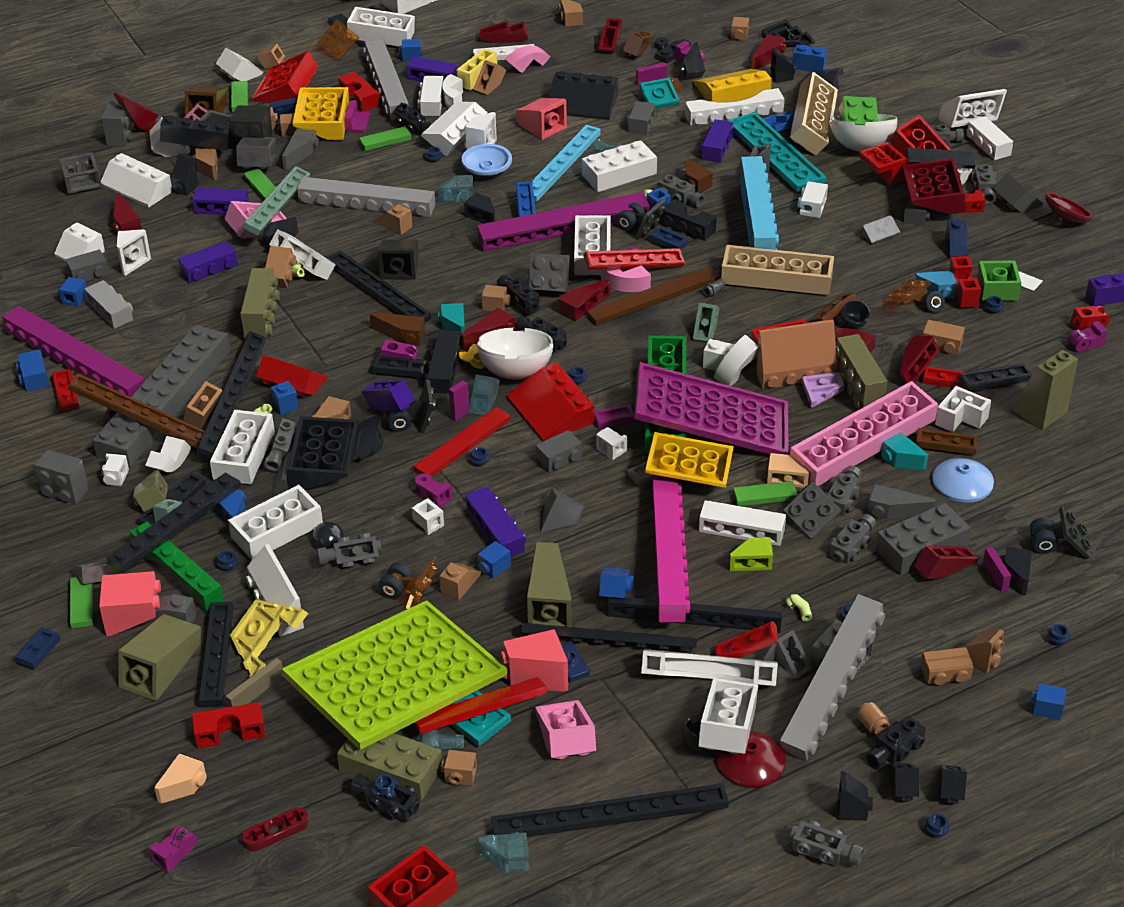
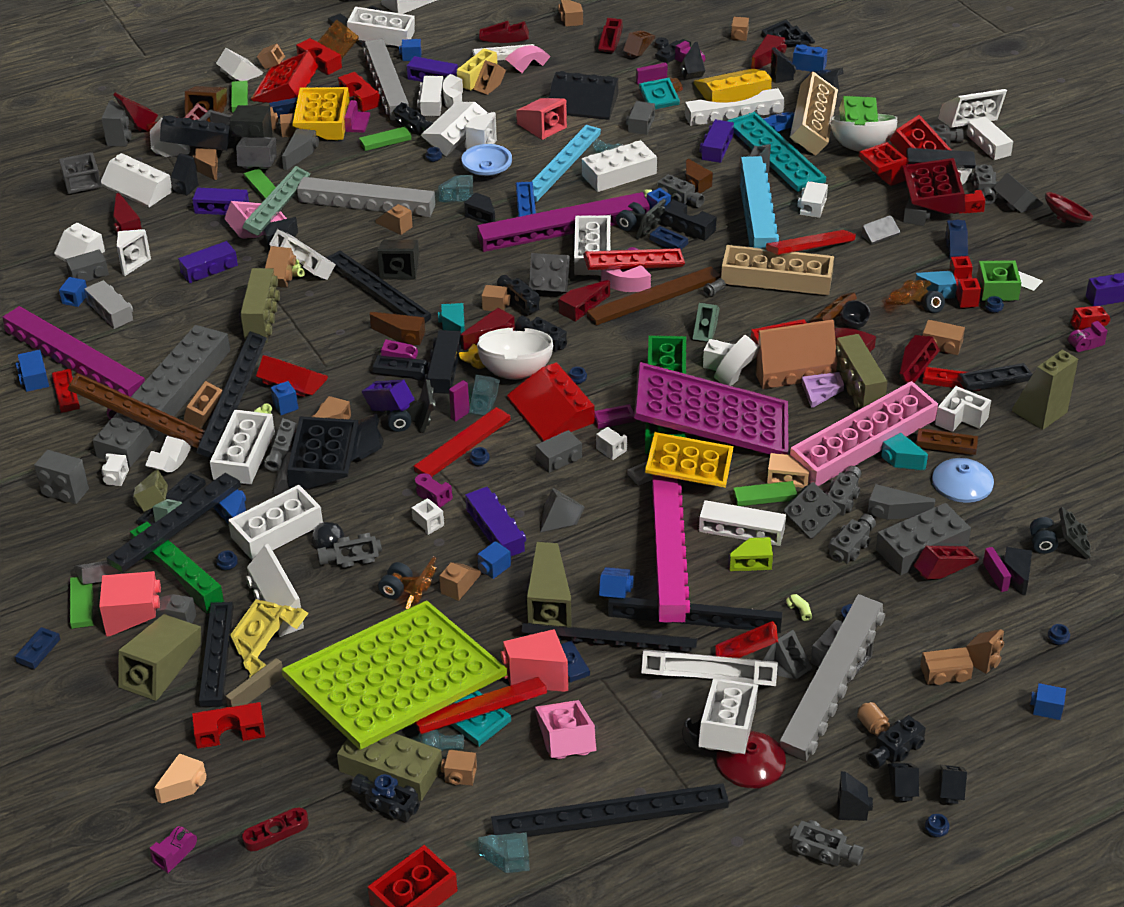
(327, 59): none -> red arch
(810, 242): none -> red tile

